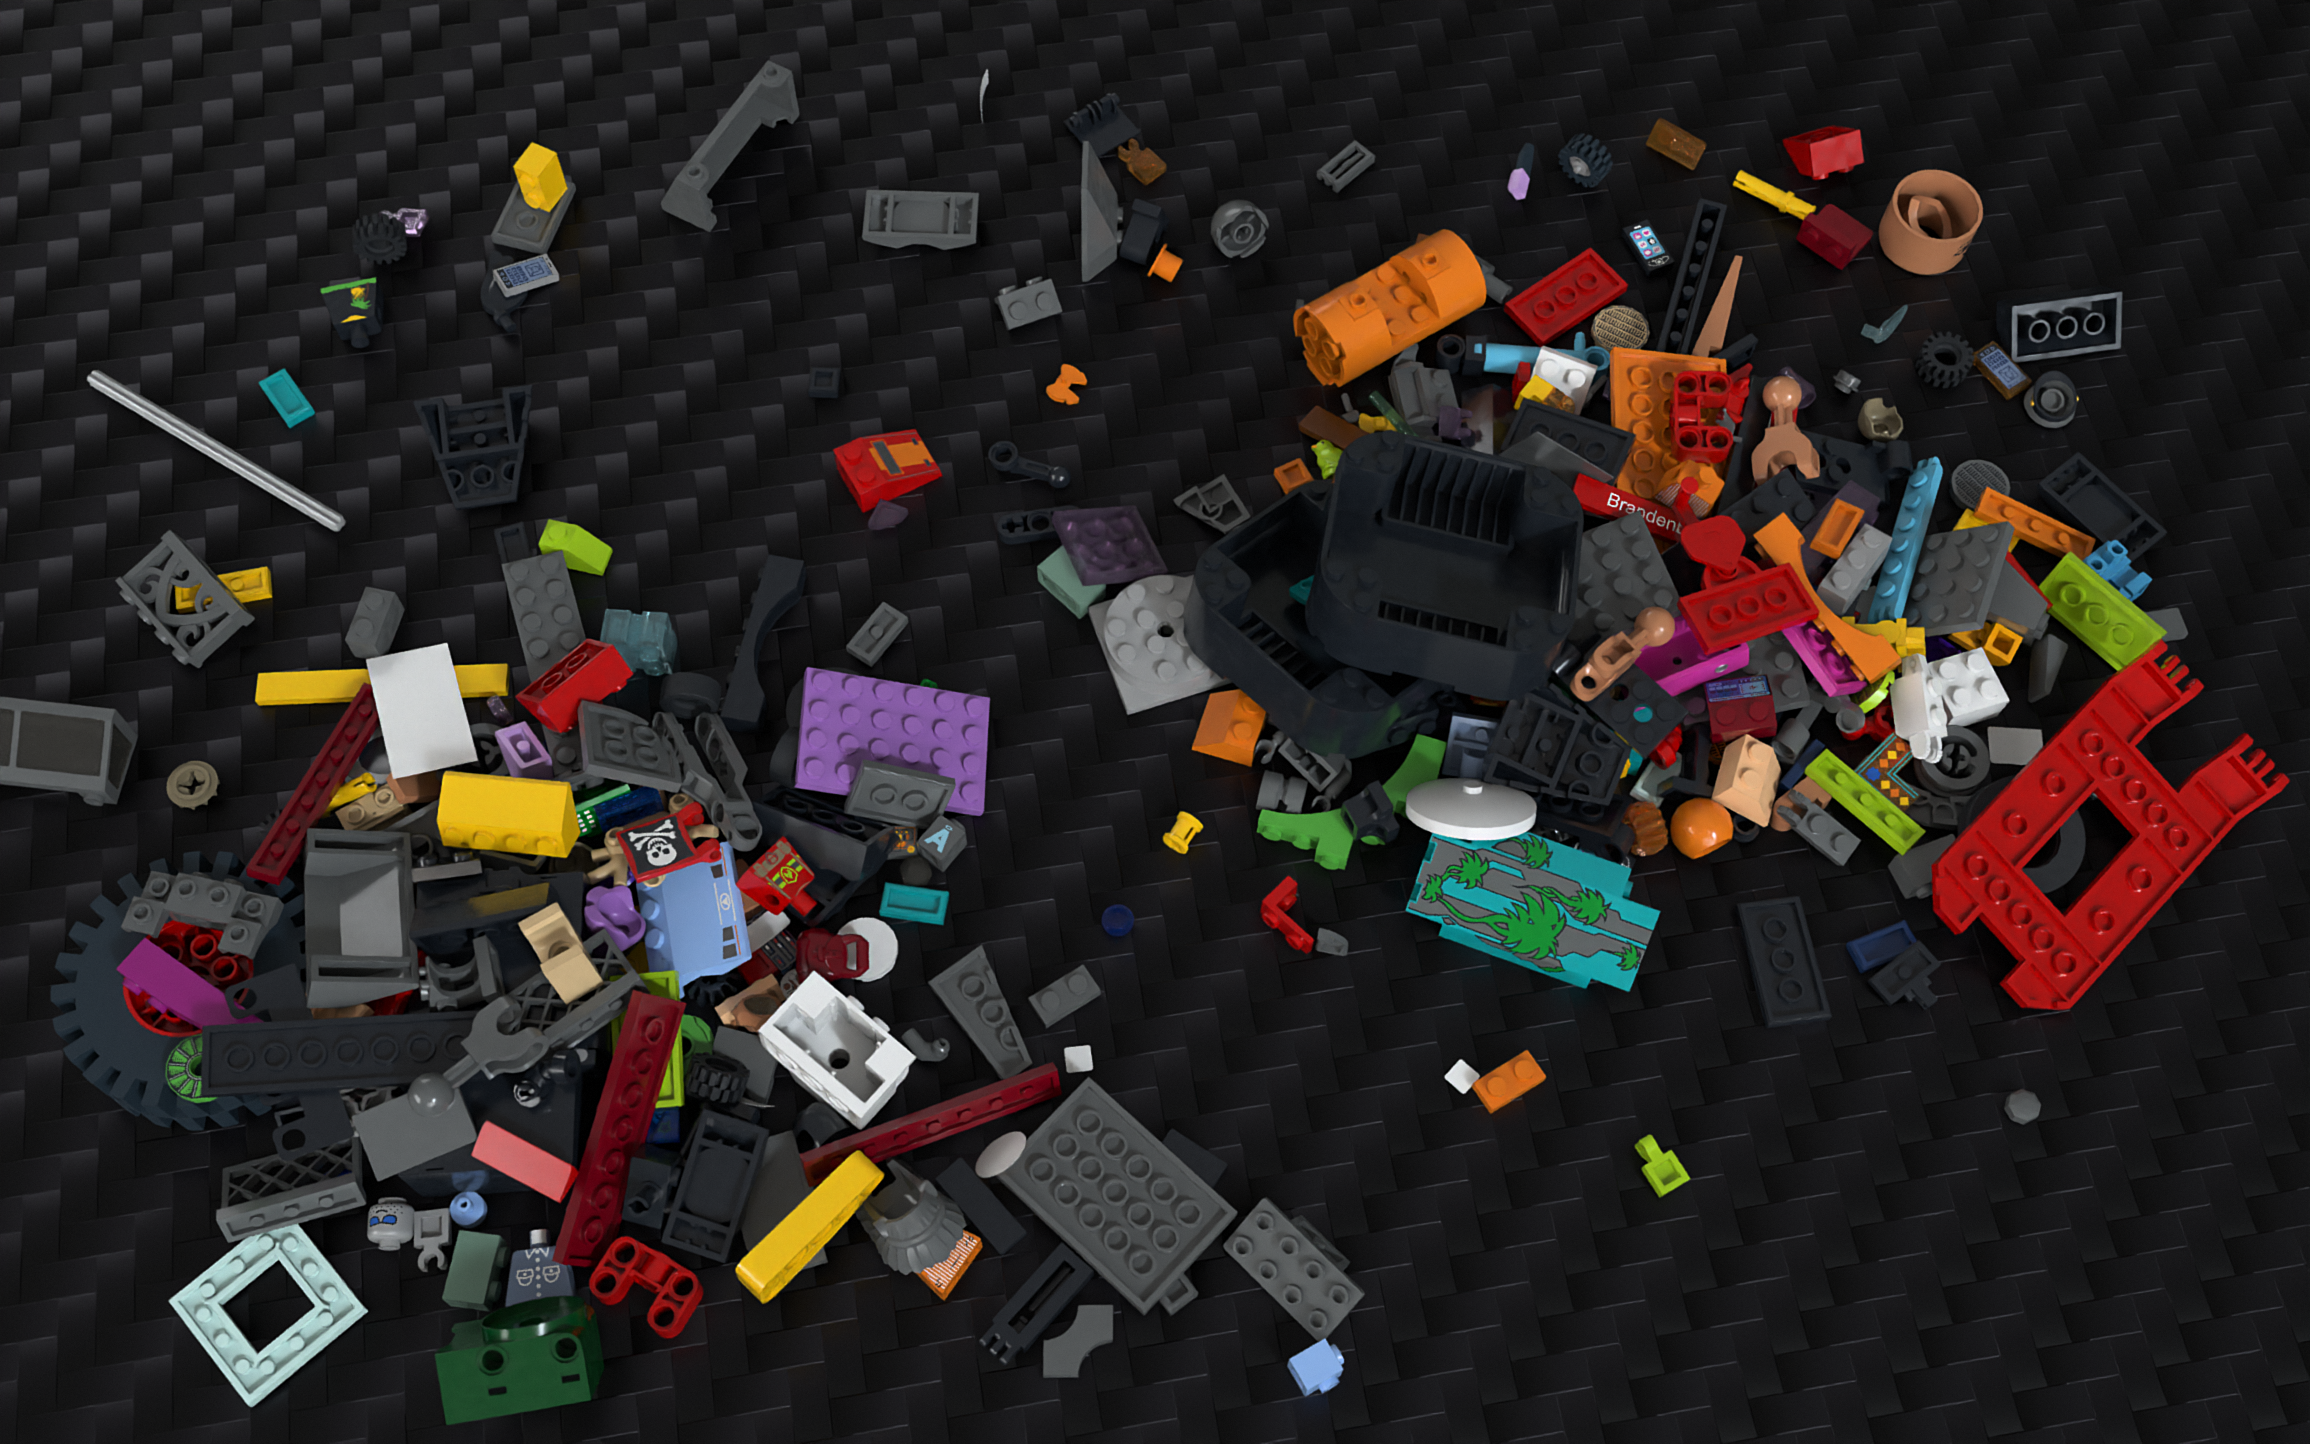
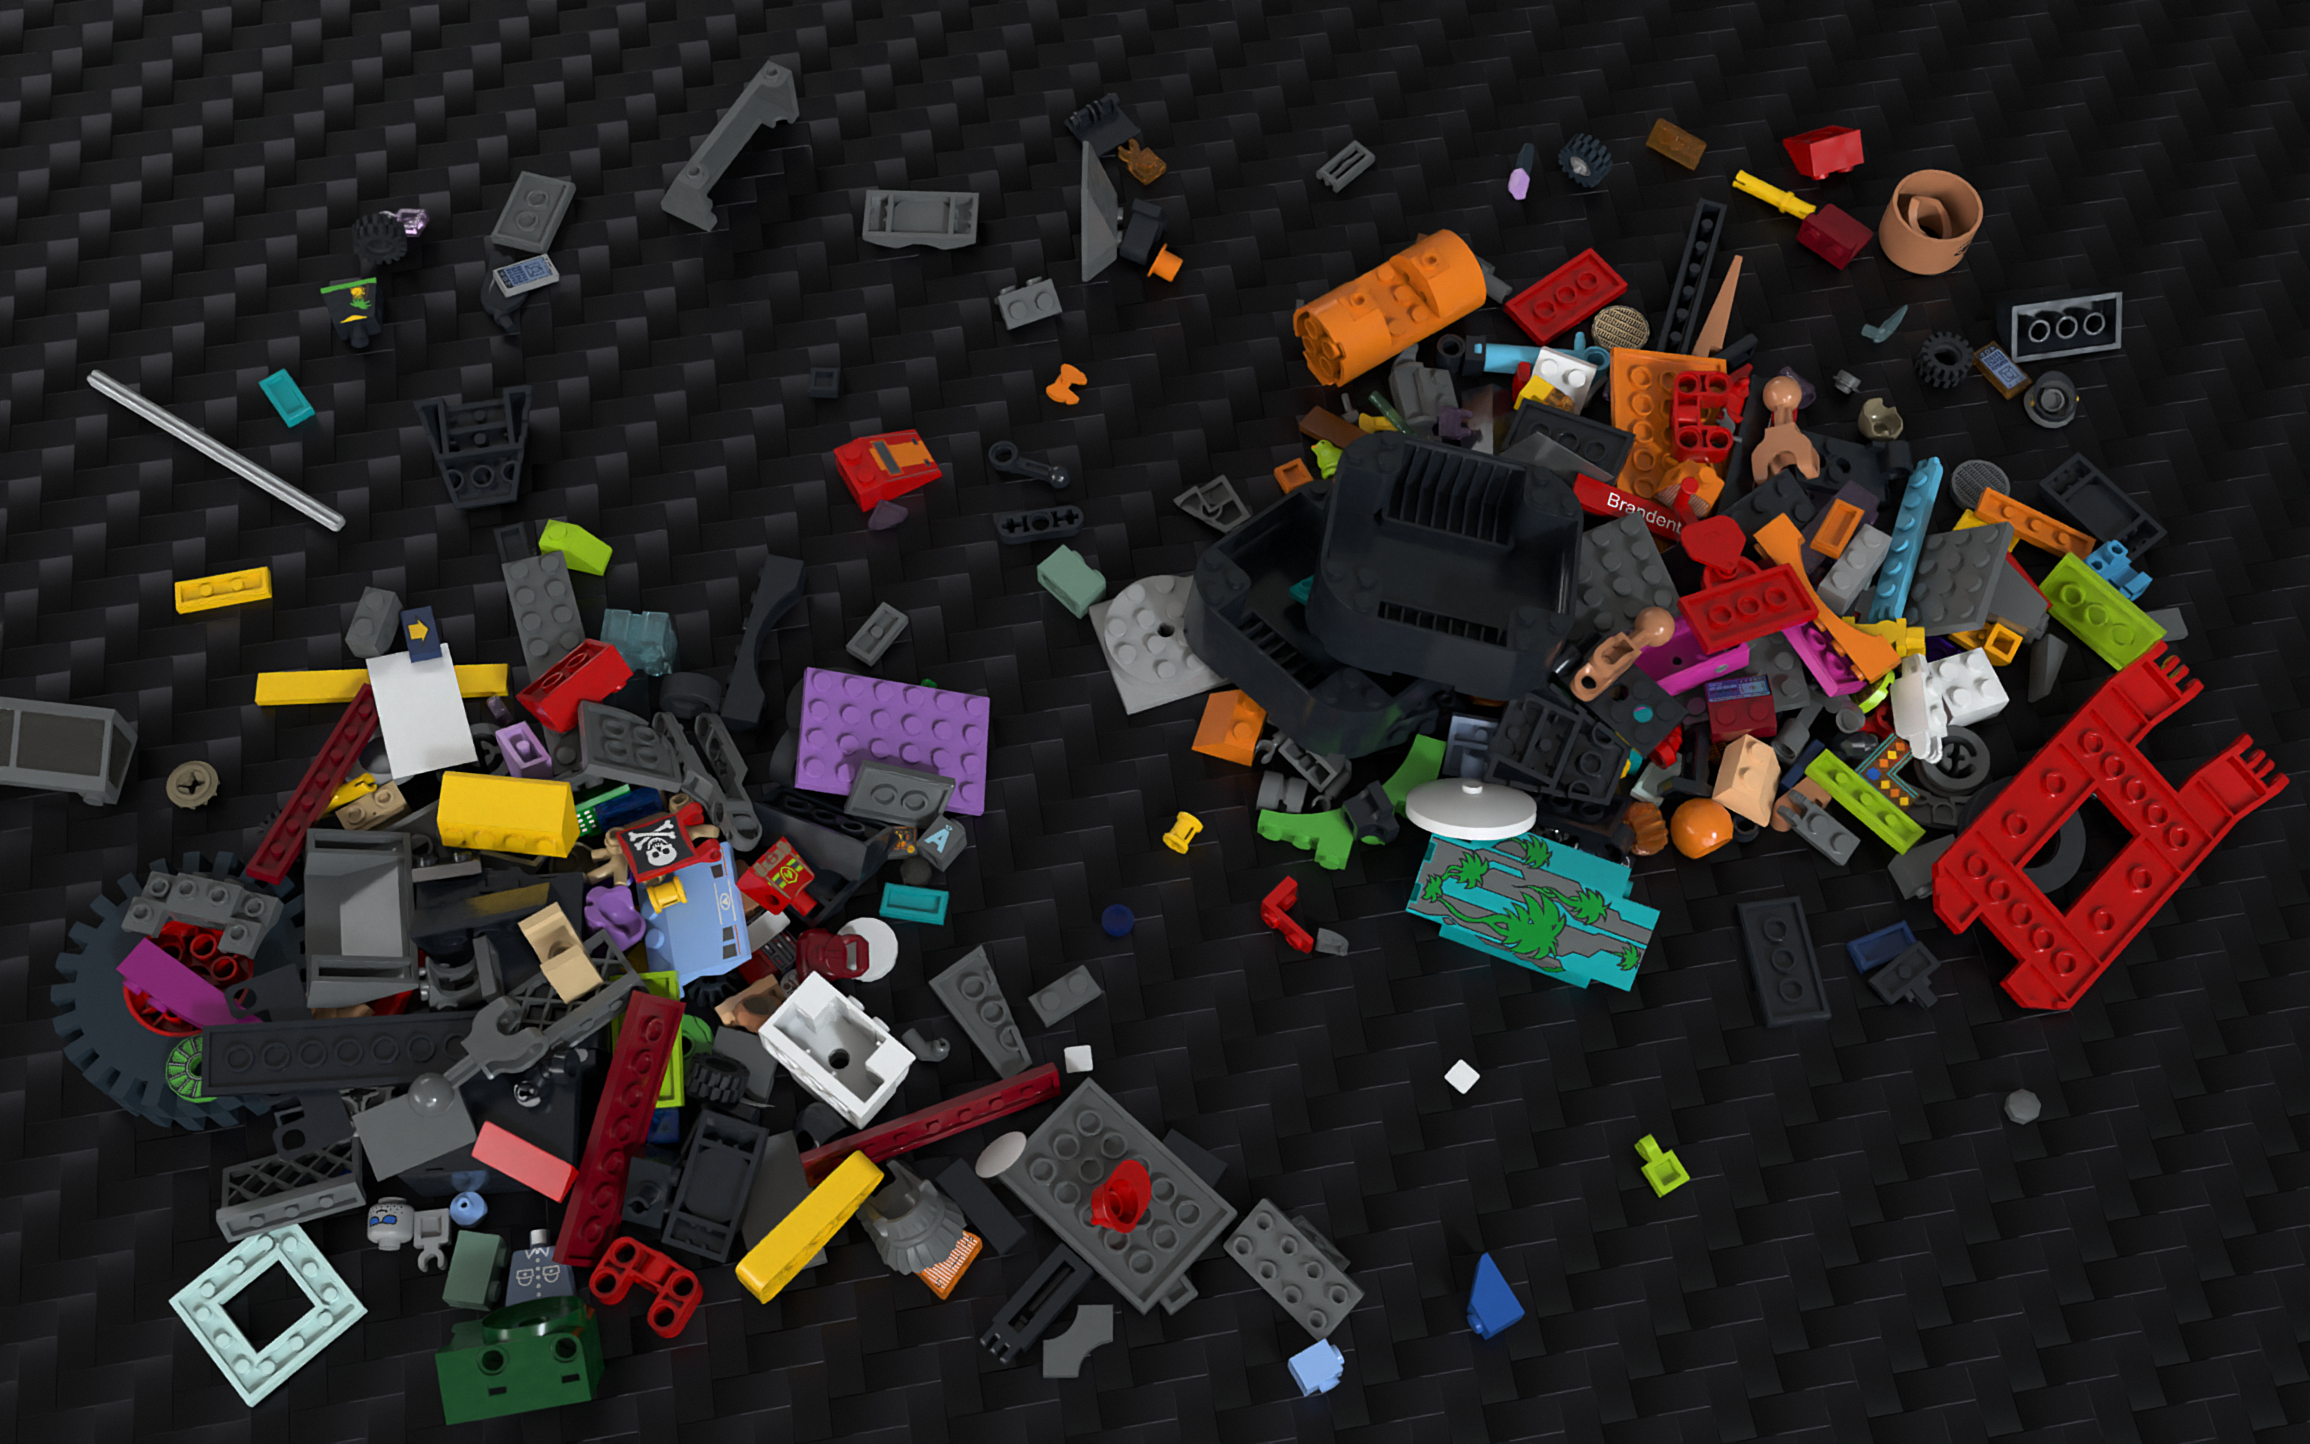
(224, 604): dark grey fence -> none
(415, 788): nougat tile -> none
(421, 634): none -> dark blue tile
(540, 177): yellow brick -> none
(667, 894): none -> yellow bush
(983, 86): white sticker -> none
(1108, 545): clear purple plate -> none
(1122, 1197): none -> red piece
(1238, 228): dark grey cylinder -> none
(1491, 1301): none -> blue slope
(1508, 1081): orange plate -> none
(1647, 248): tile -> none
(1851, 745): none -> black arm
(2013, 745): white sticker -> none

